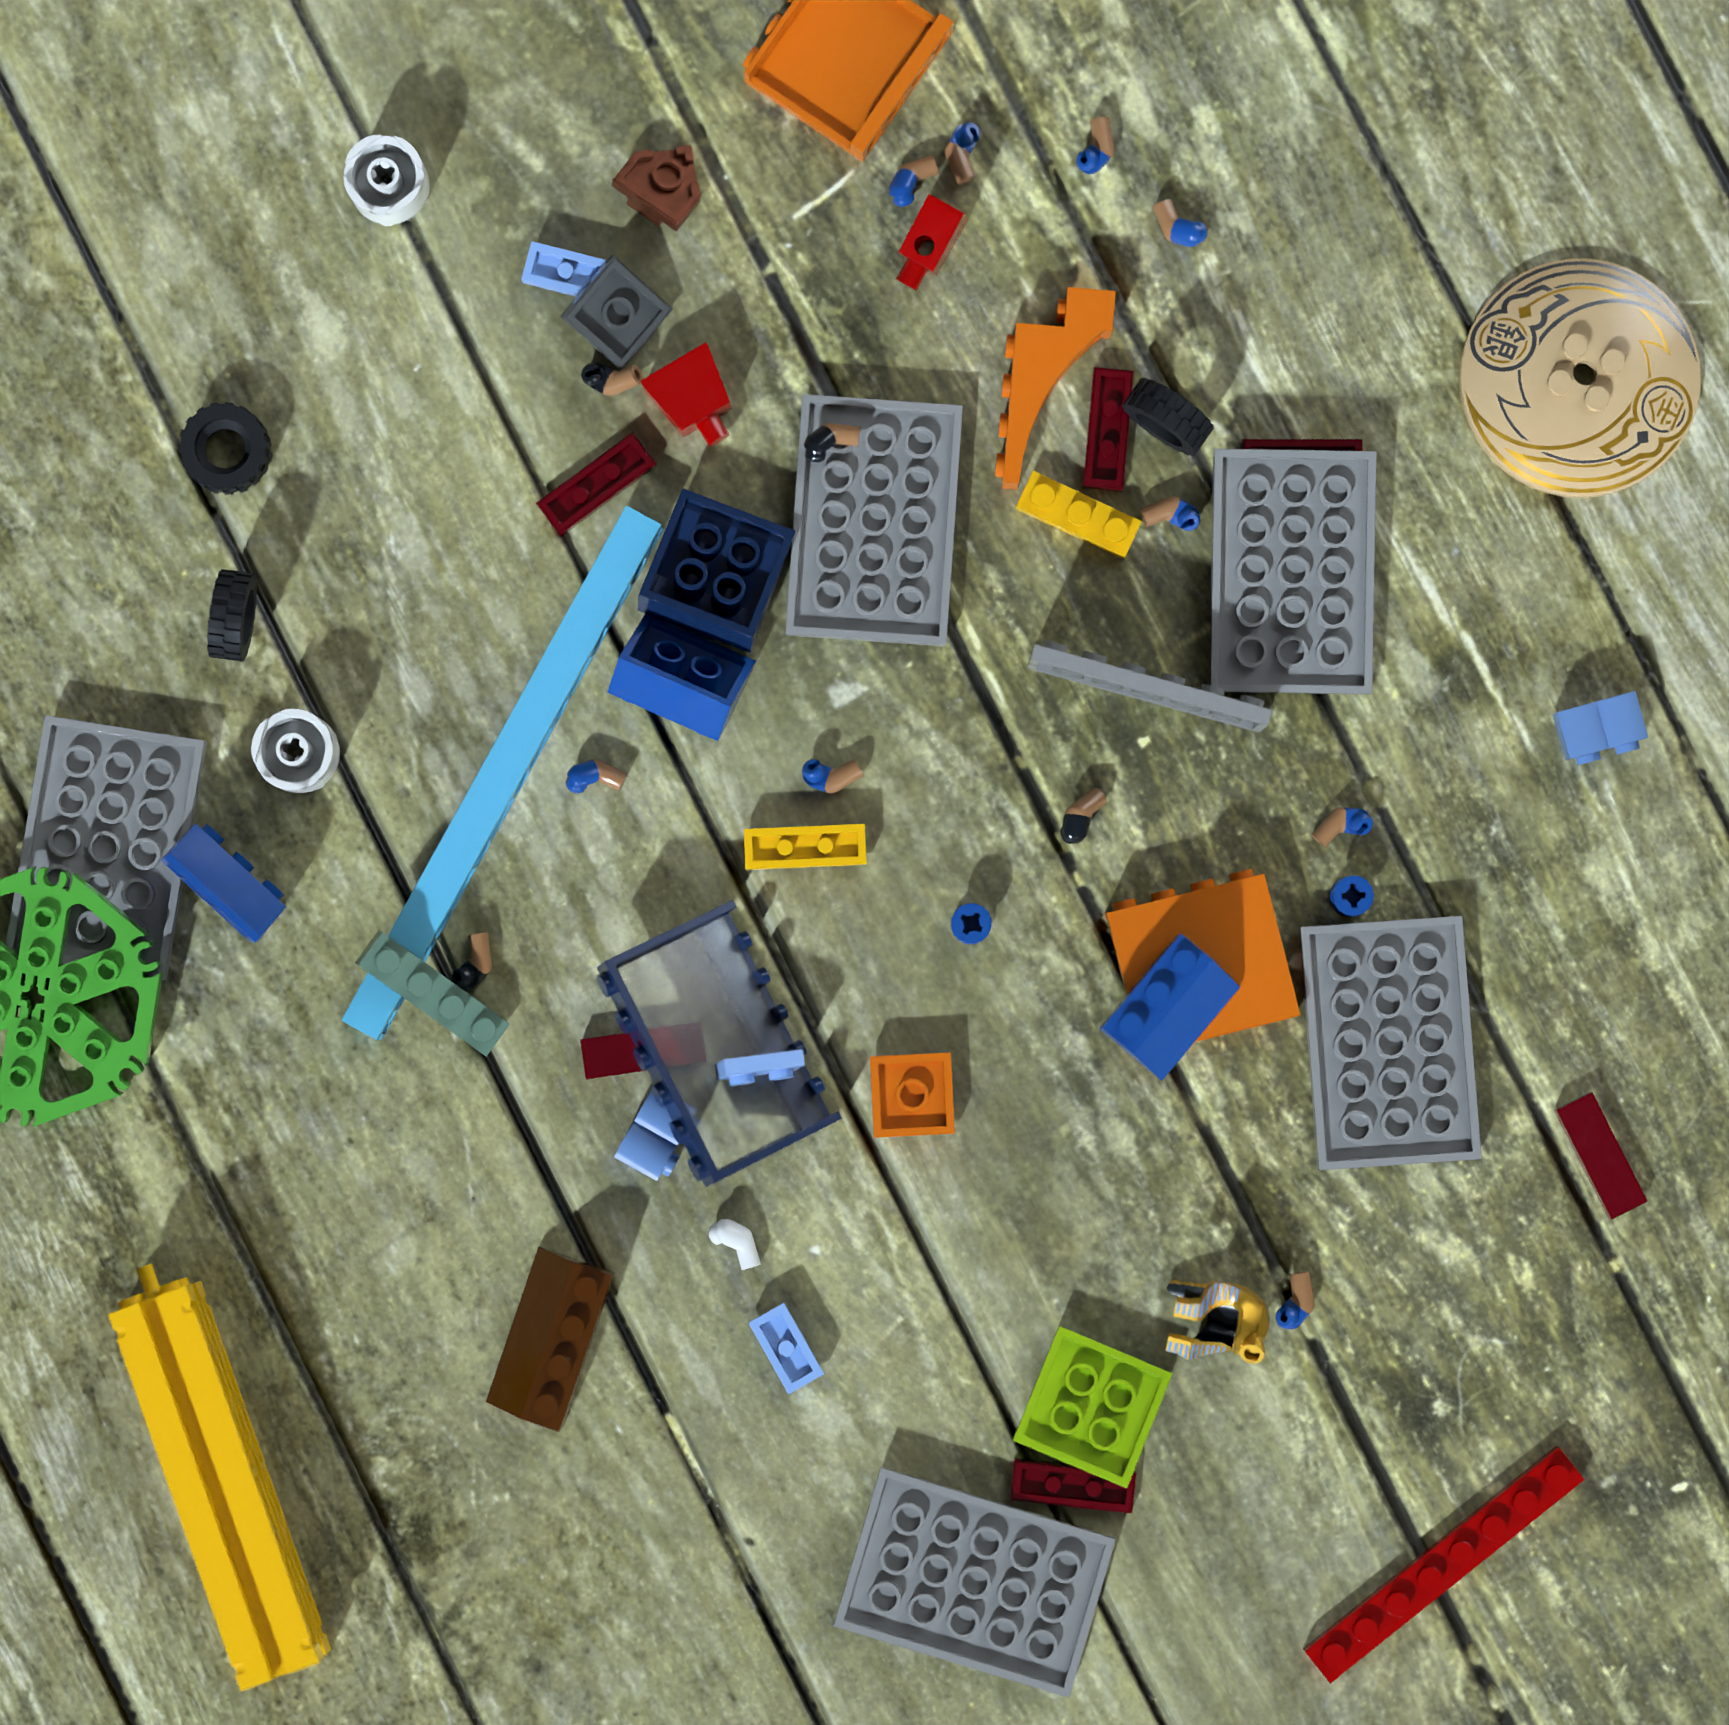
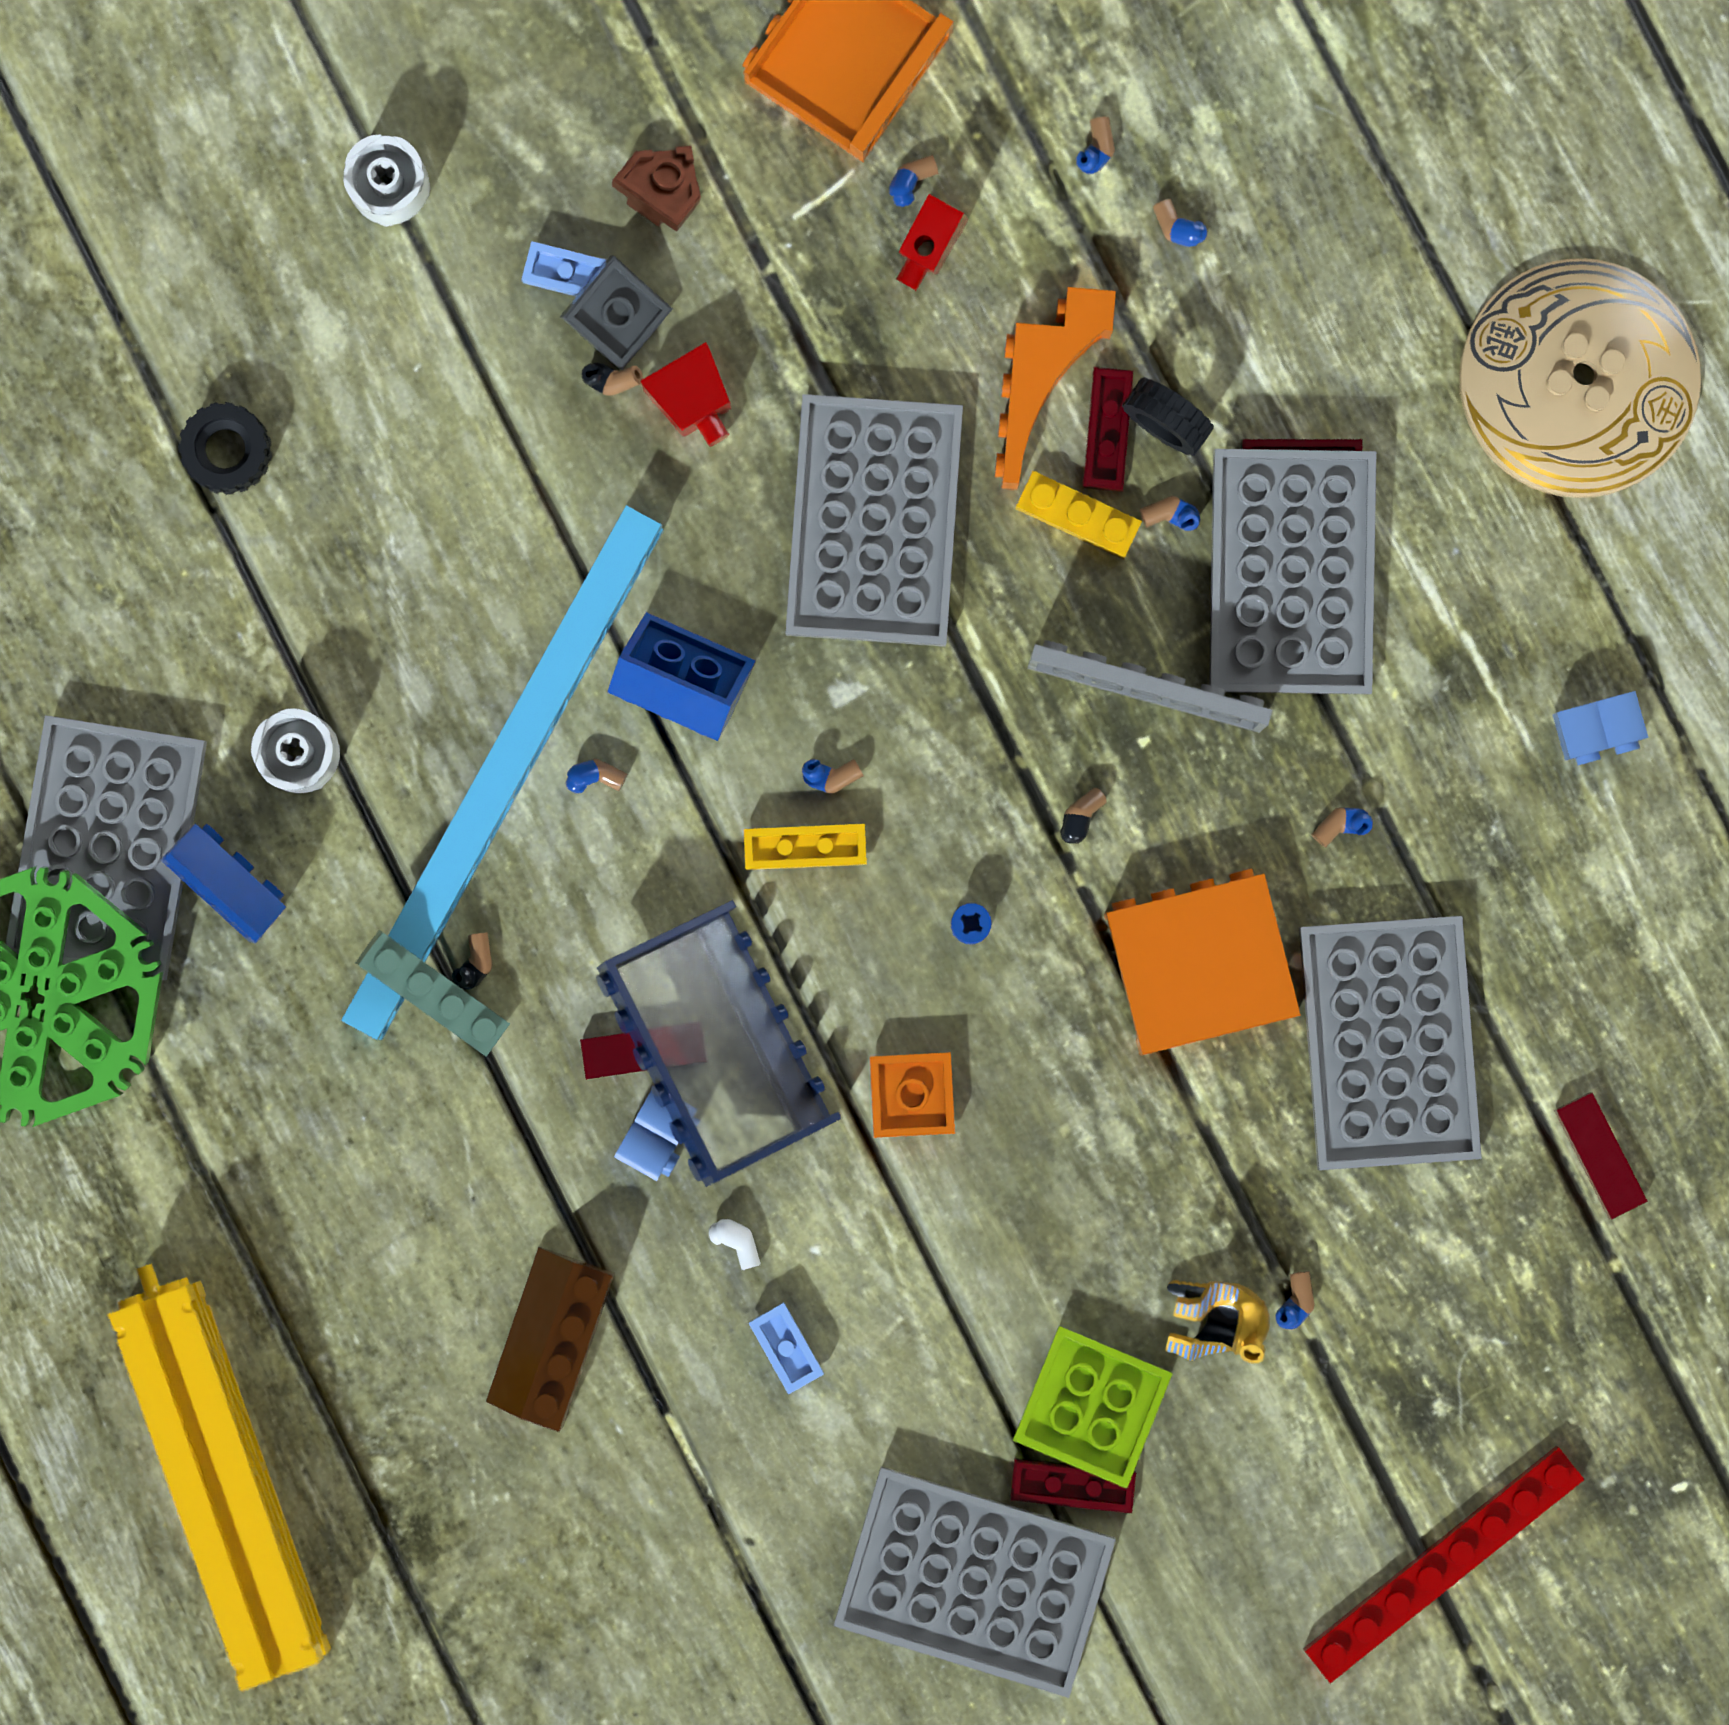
(232, 615): black tyre -> none
(596, 484): dark red tile -> none
(715, 570): dark blue slope -> none
(743, 1069): light blue plate -> none
(828, 435): arm -> none
(959, 149): arm -> none
(1170, 1006): blue slope -> none
(1343, 896): blue wheel -> none

